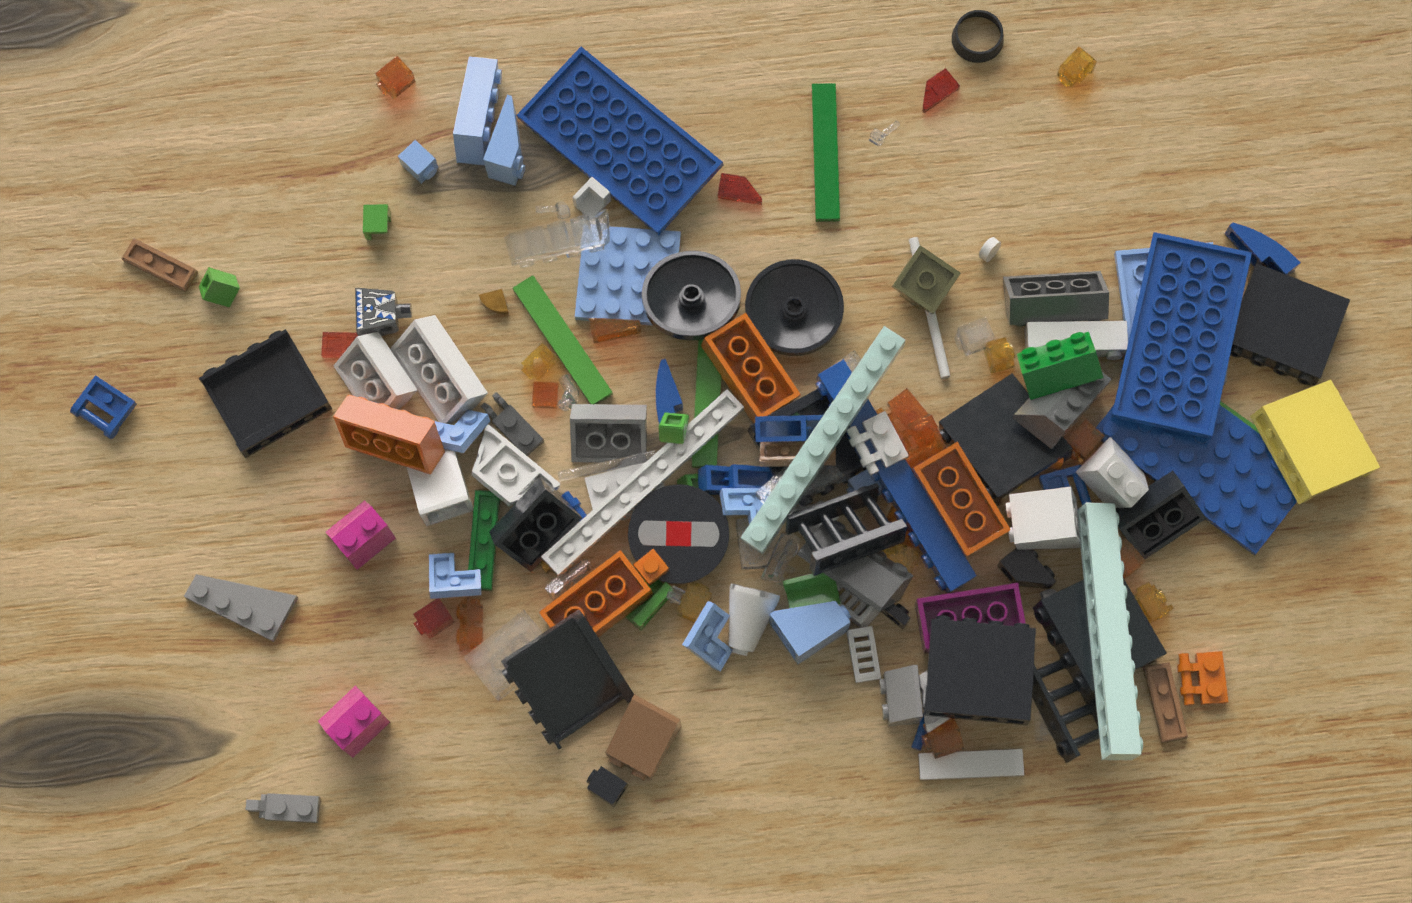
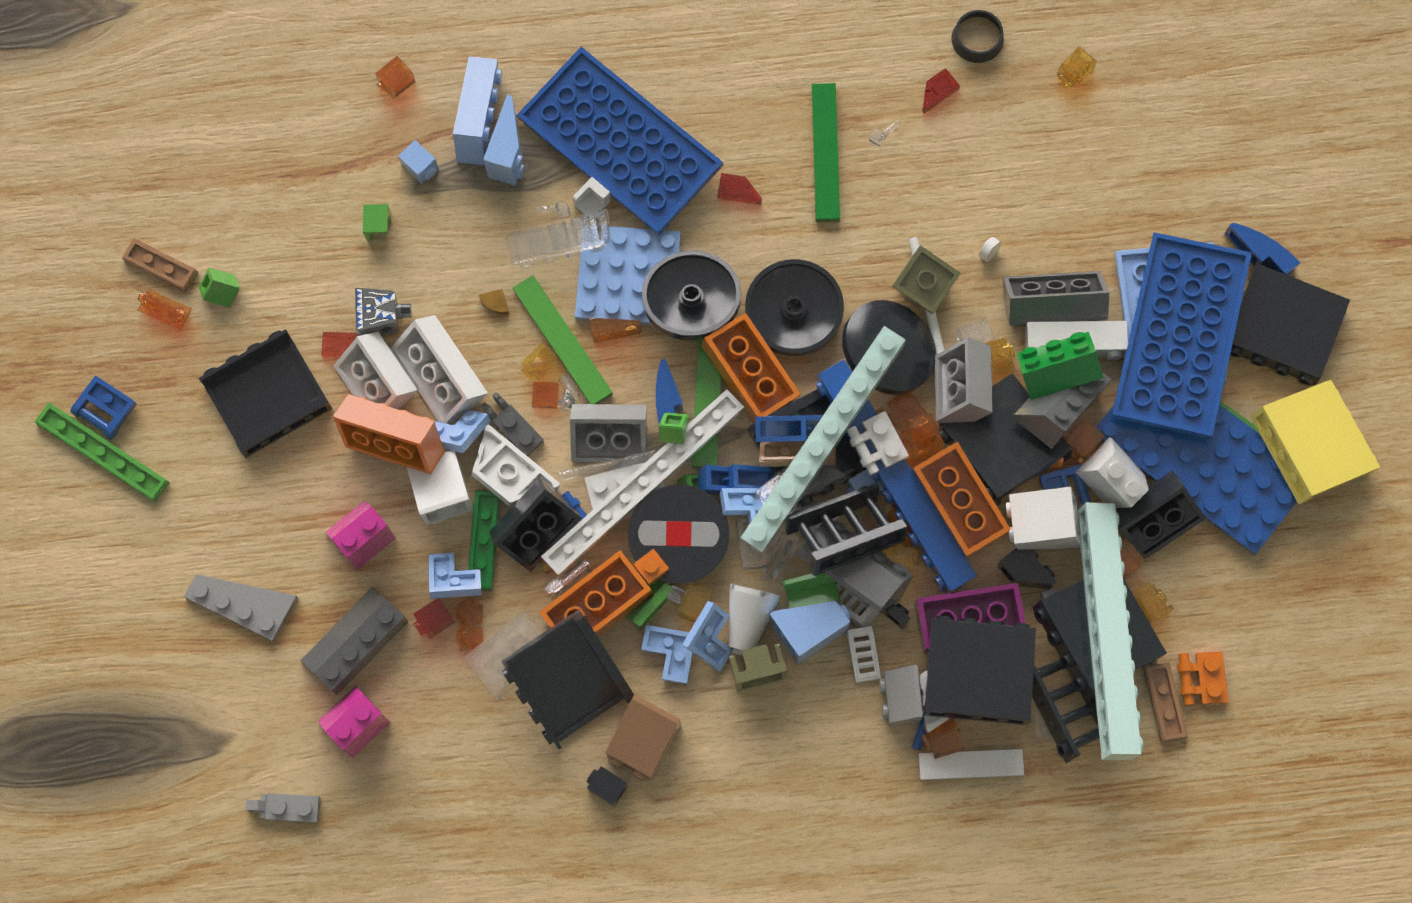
(101, 452): none -> bright green tile
(163, 309): none -> clear orange hinge
(354, 640): none -> dark grey slope
(669, 643): none -> light blue plate
(758, 667): none -> olive panel
(915, 359): none -> black dish
(963, 382): none -> light grey slope

